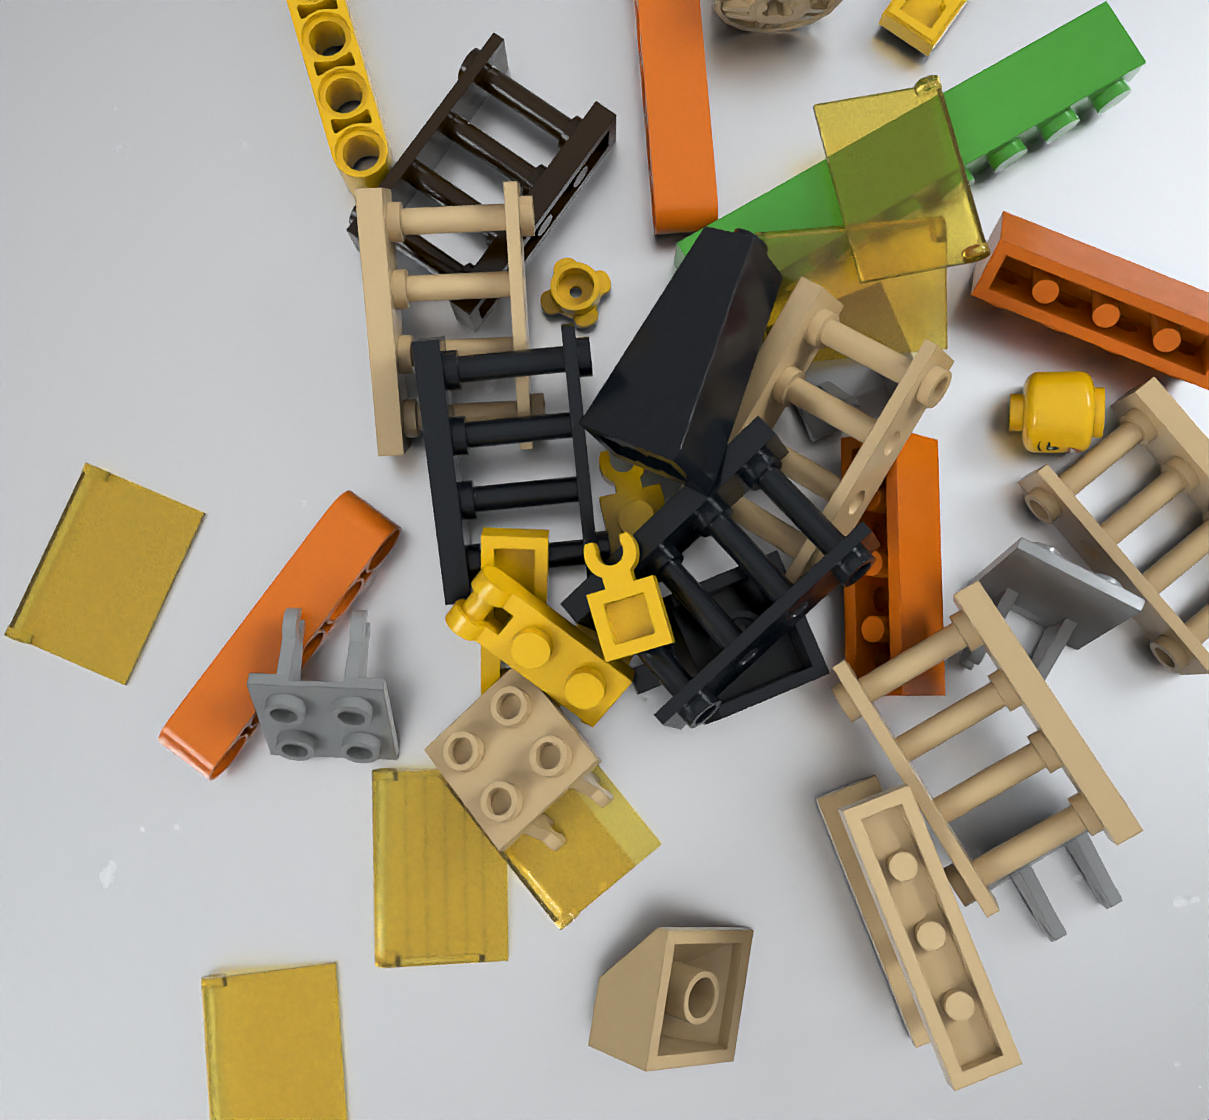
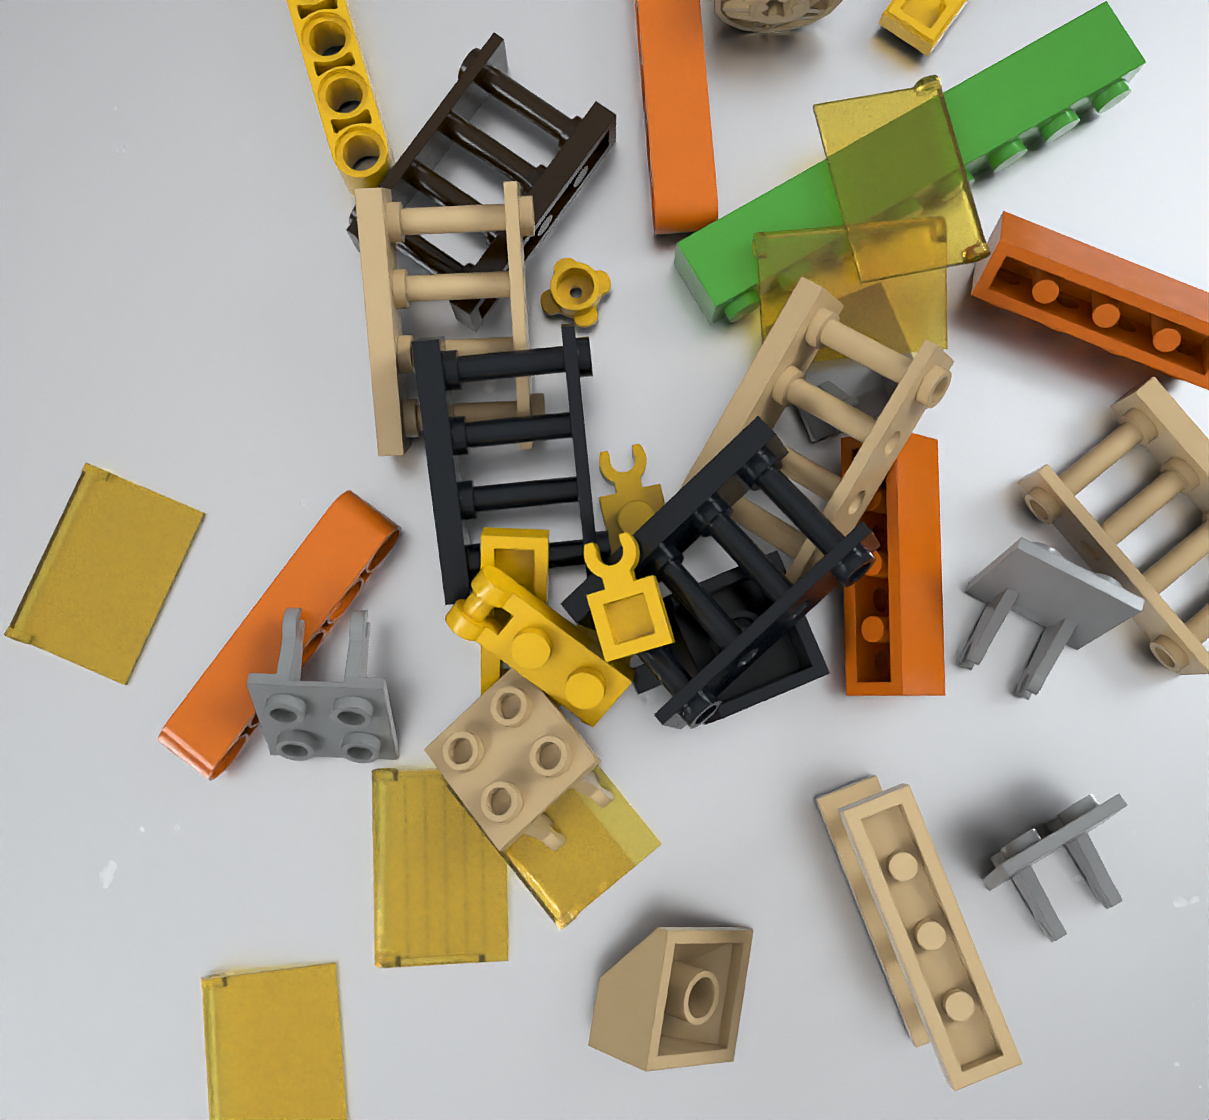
(690, 362): black slope -> none
(1054, 745): tan fence -> none
(1058, 412): yellow head -> none

